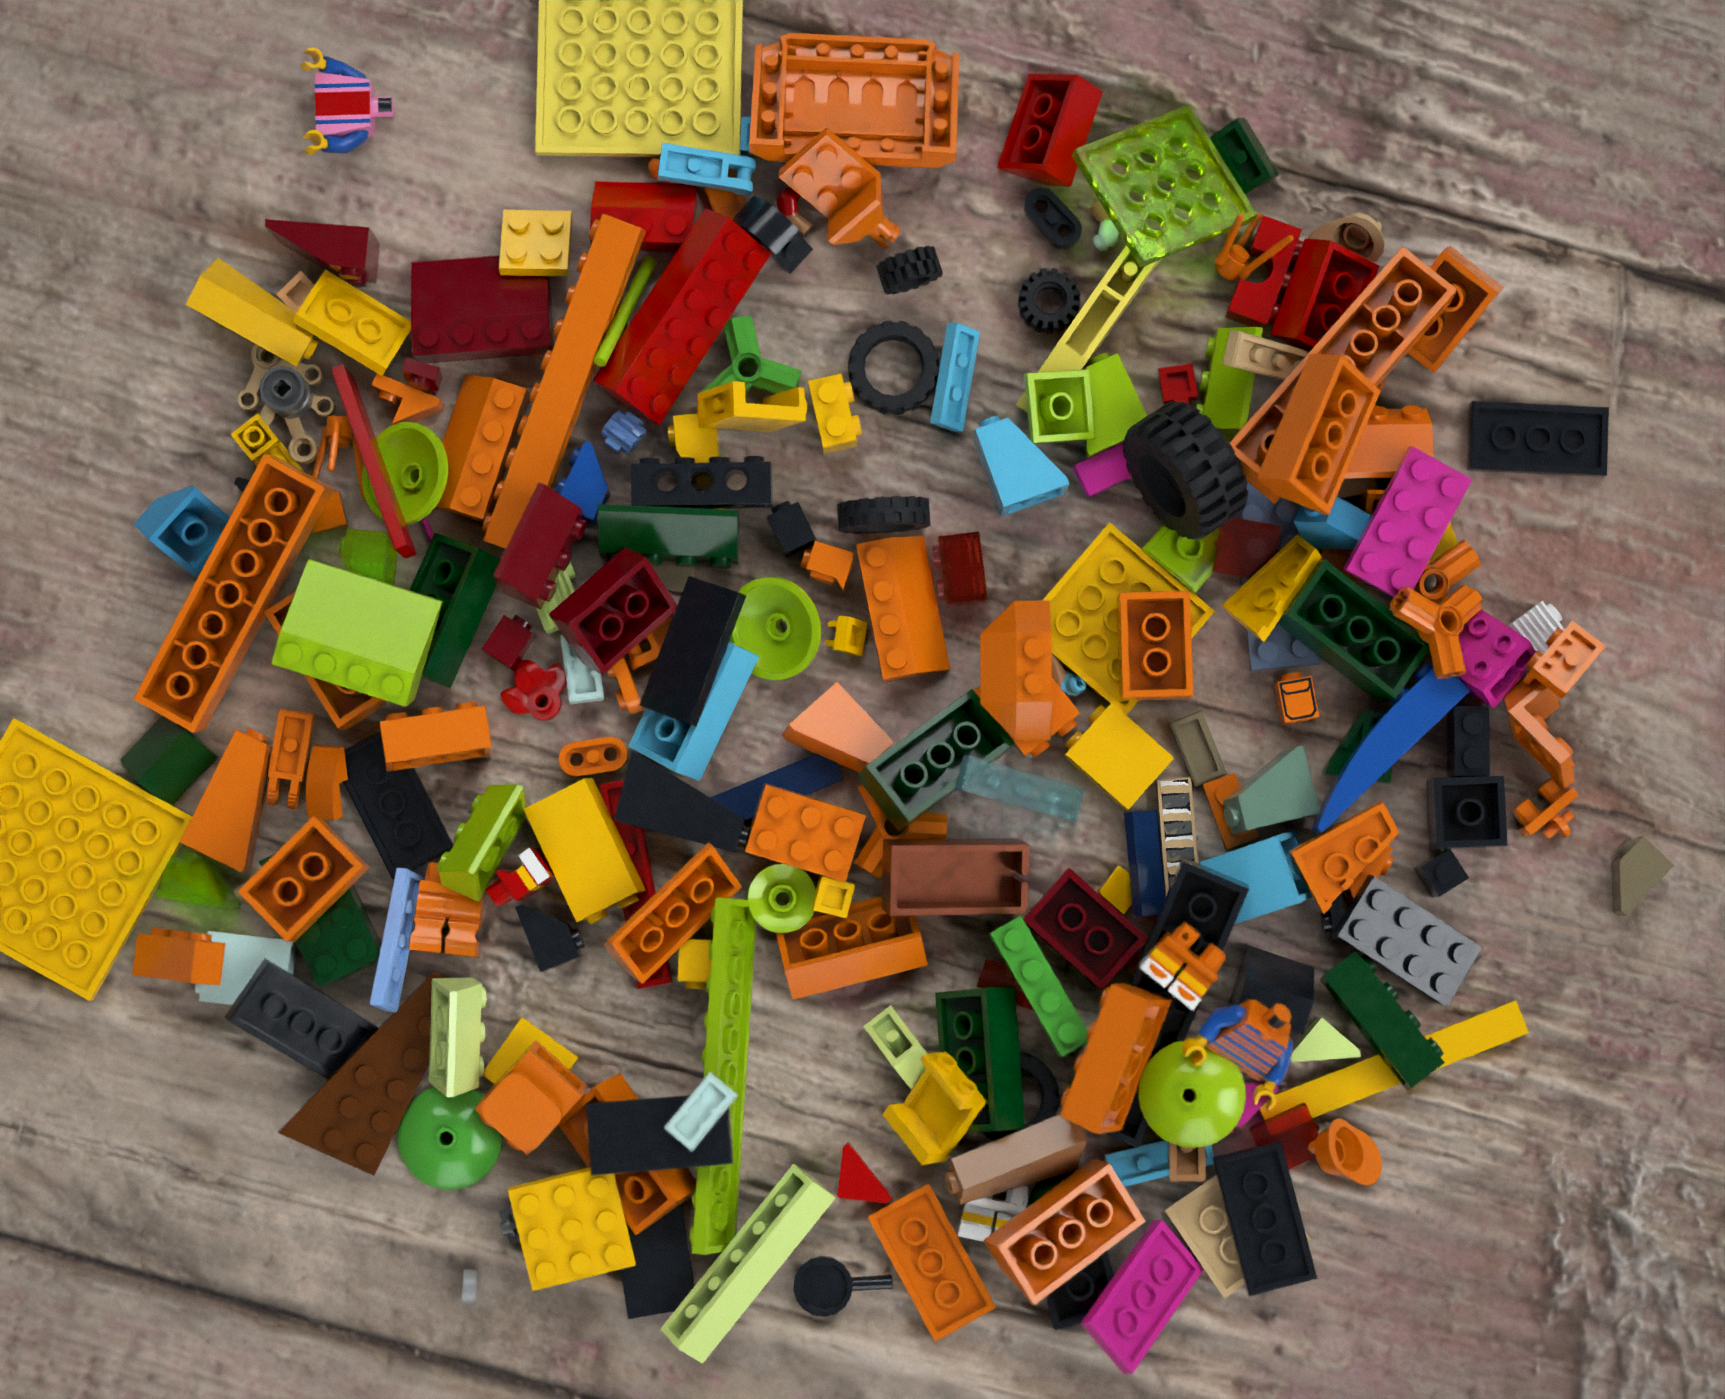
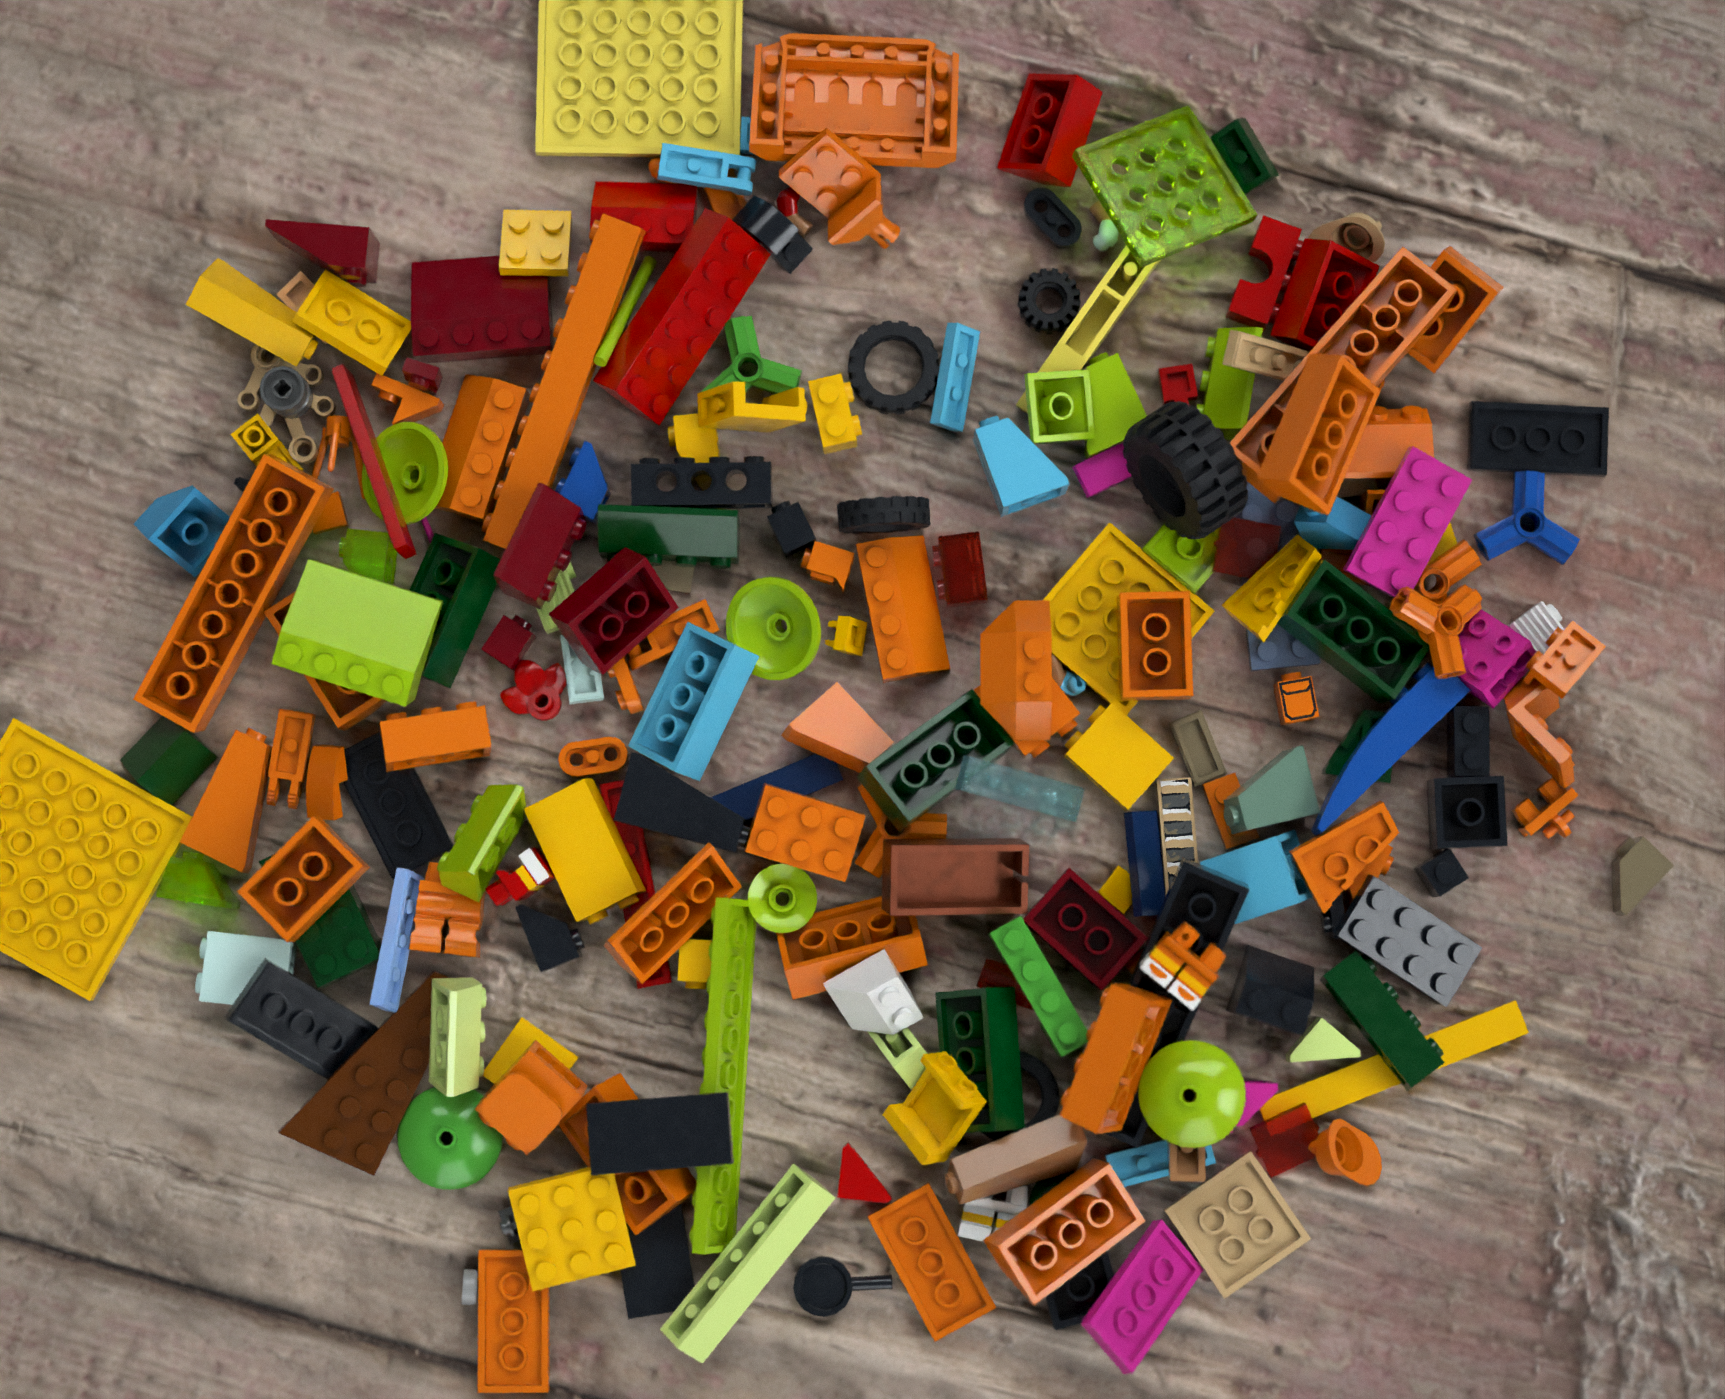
(179, 956): orange brick -> none
(342, 106): torso -> none
(511, 1326): none -> orange plate
(623, 432): medium blue gear -> none
(692, 650): black tile -> none
(701, 1111): light aqua plate -> none
(833, 896): yellow tile -> none
(874, 996): none -> white slope
(909, 270): black tyre -> none
(1233, 260): orange plant -> none
(1251, 1039): torso -> none
(1264, 1218): black tile -> none
(1508, 534): none -> blue piece

